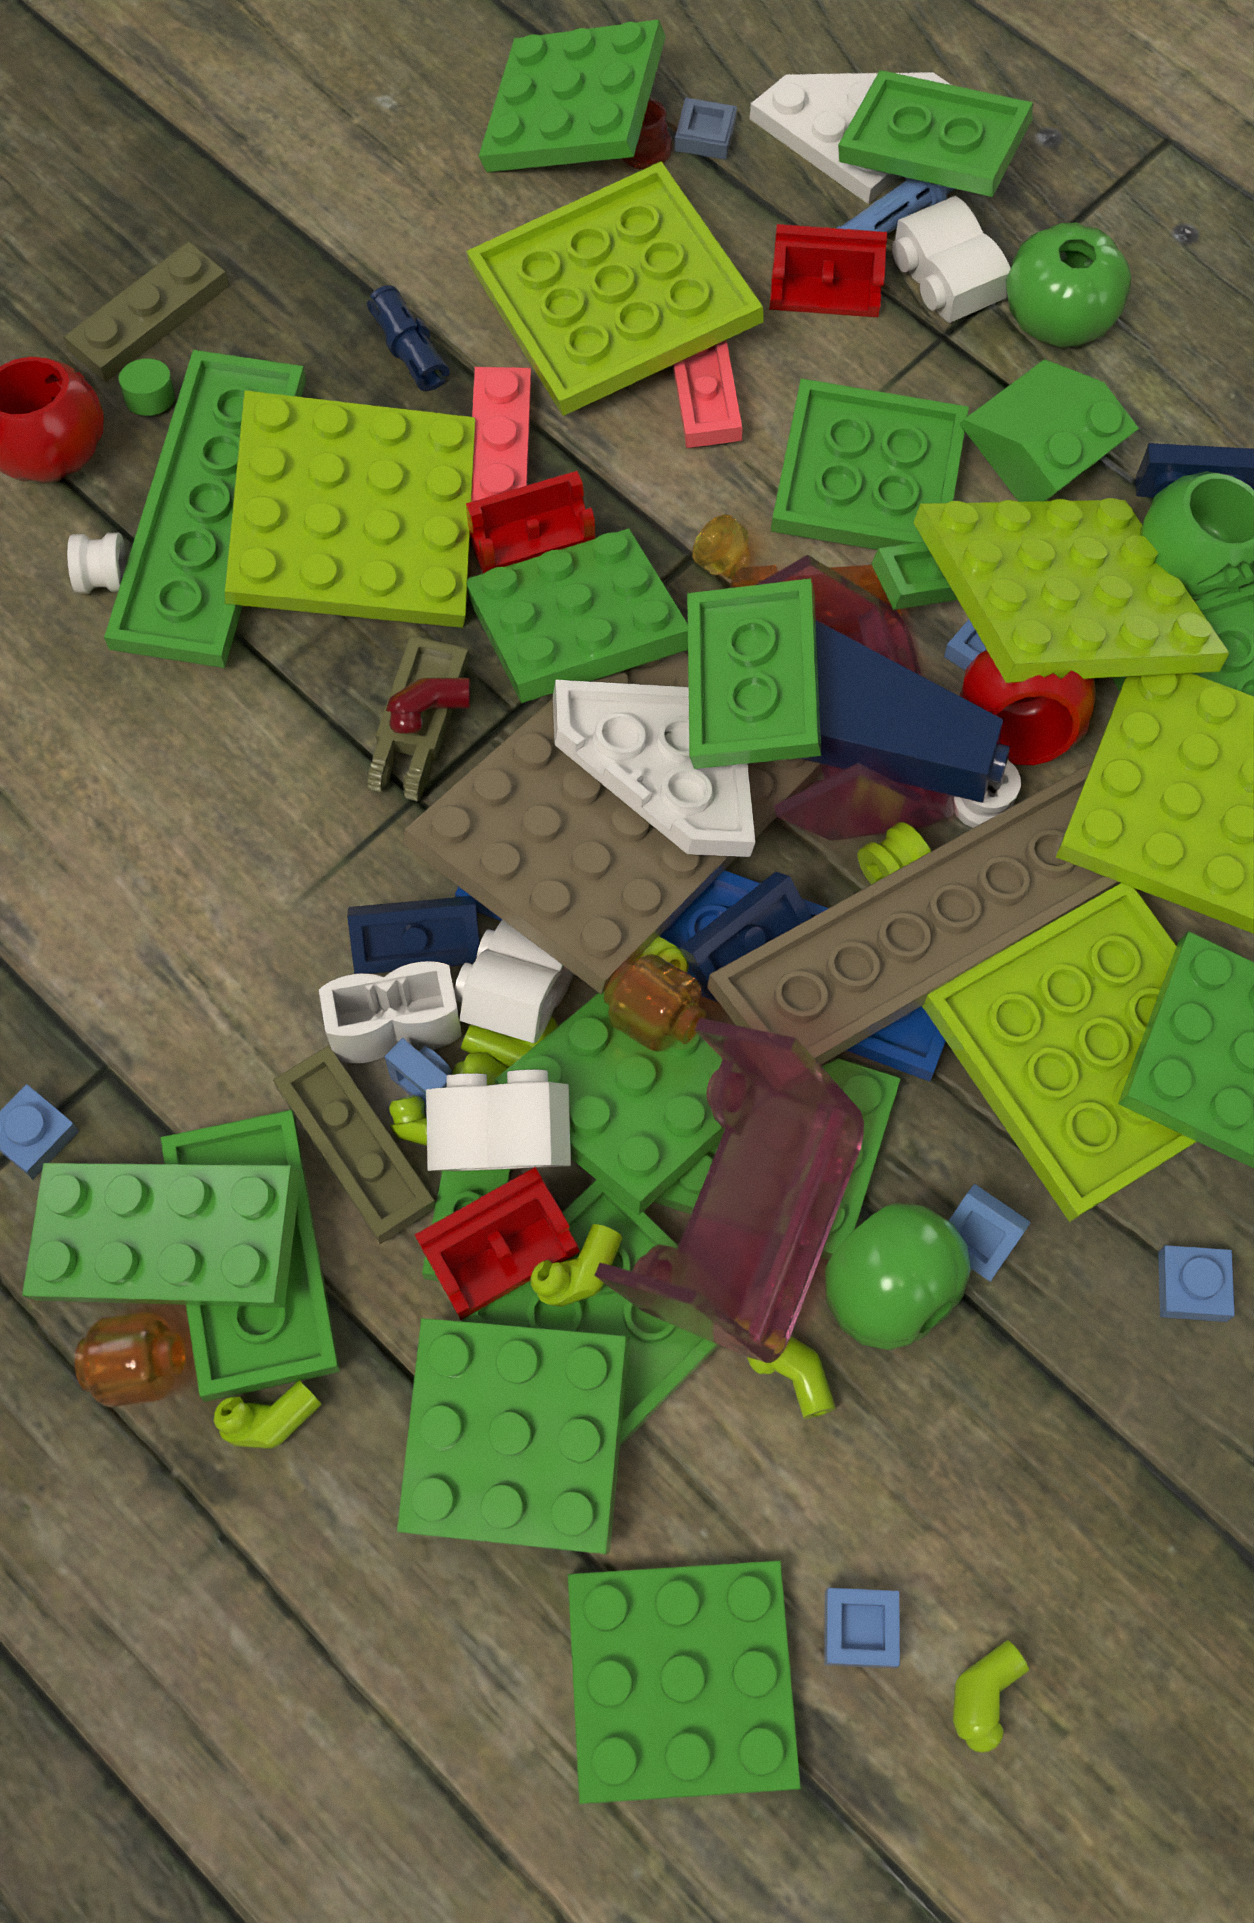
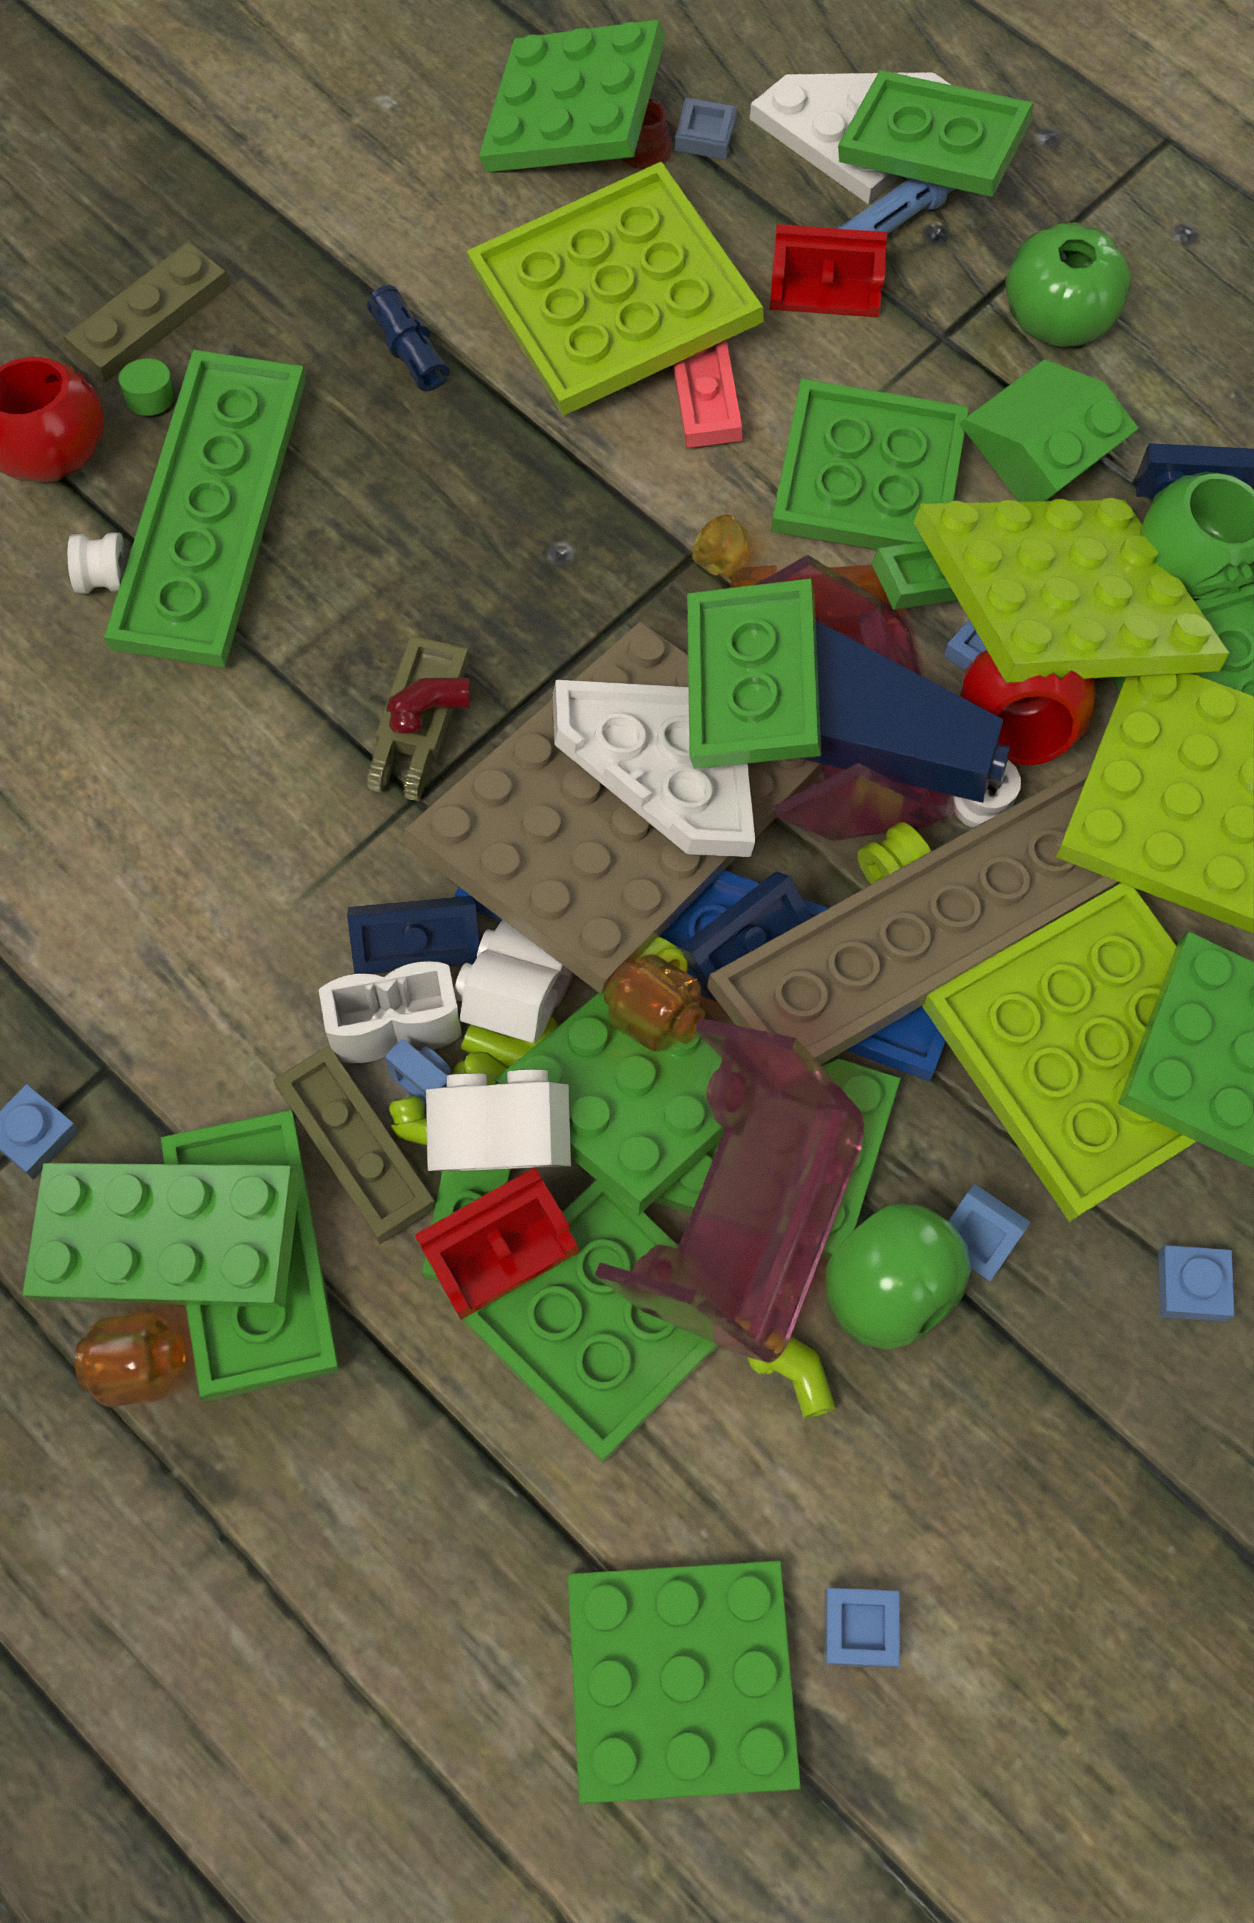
(263, 1424): lime arm -> none
(351, 510): lime plate -> none
(501, 430): coral plate -> none
(514, 1435): bright green plate -> none
(529, 521): red hinge -> none
(574, 1279): lime arm -> none
(577, 614): bright green plate -> none
(951, 259): white brick -> none
(978, 1696): lime arm -> none

